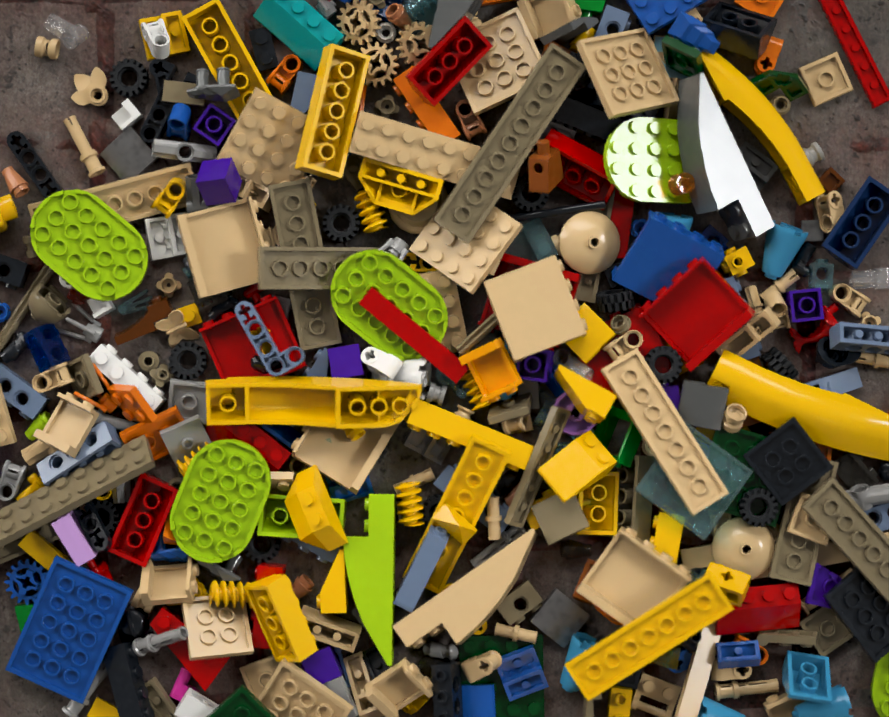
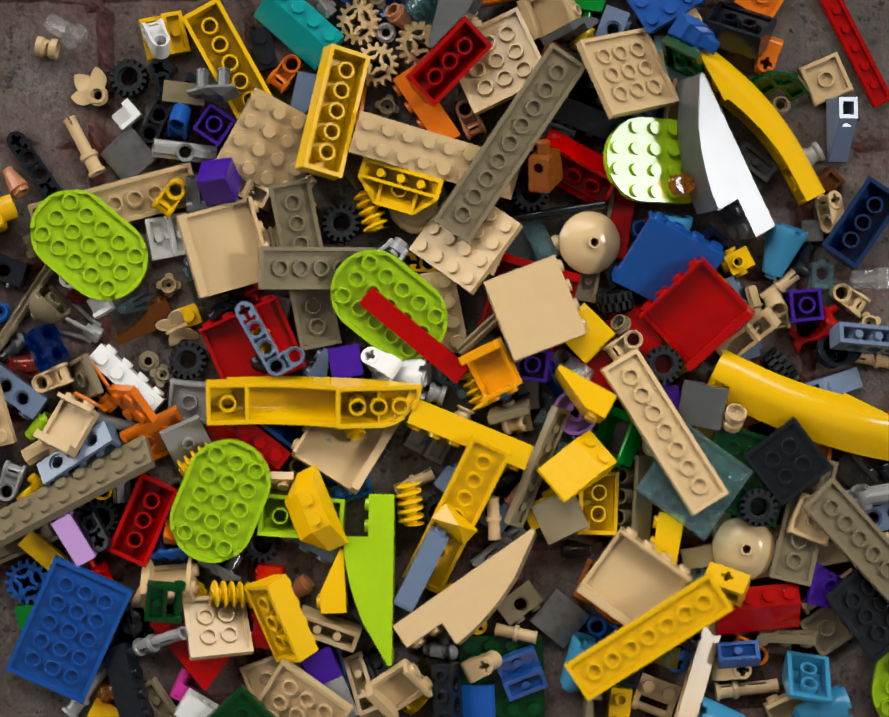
(22, 364): none -> clear red cone
(105, 693): none -> clear orange wheel
(157, 601): none -> dark green plate
(606, 629): none -> blue piece
(840, 125): none -> sand blue slope

